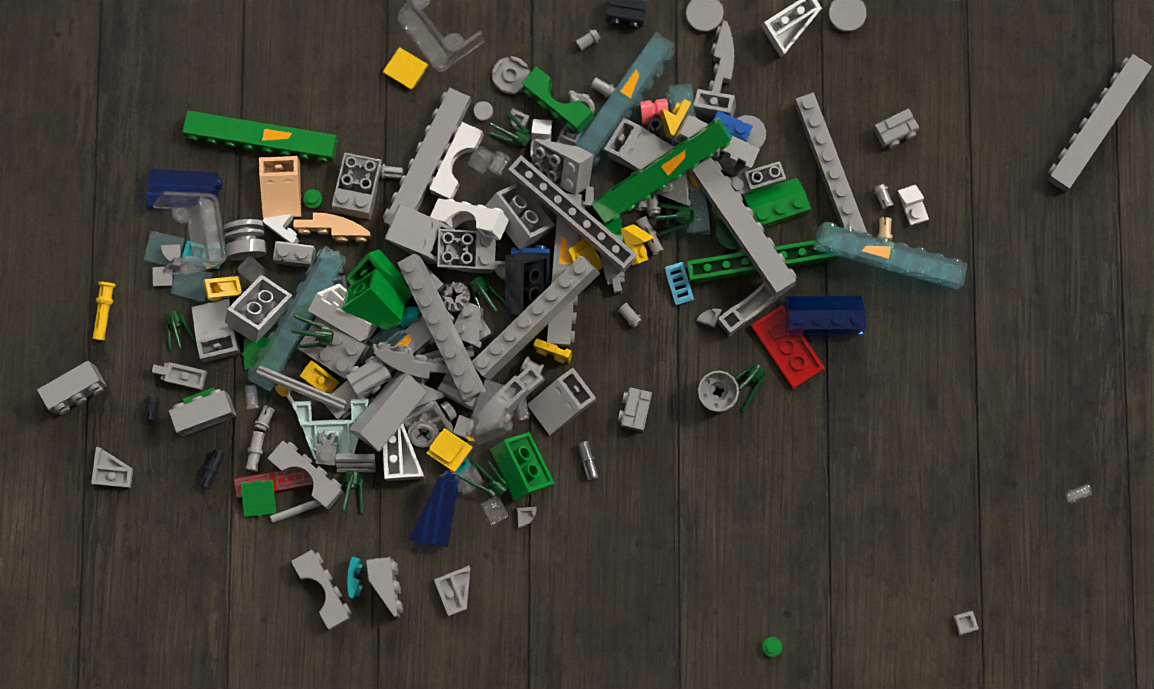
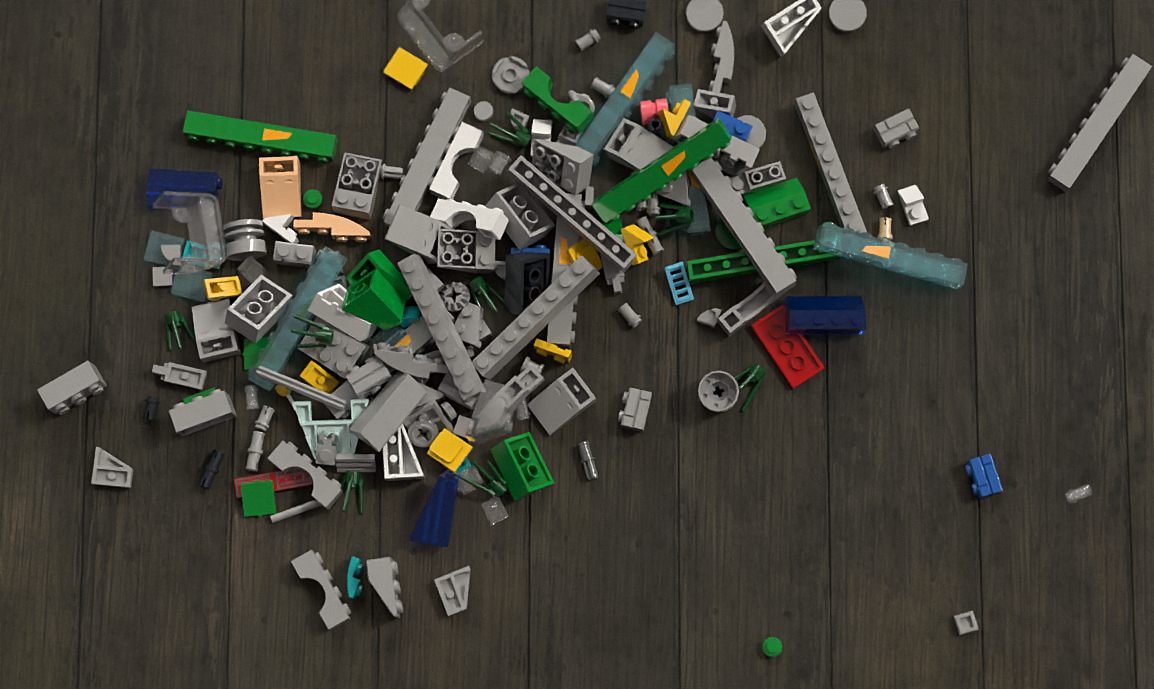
(104, 301): yellow pin -> none
(525, 516): light grey tile -> none
(983, 476): none -> blue brick

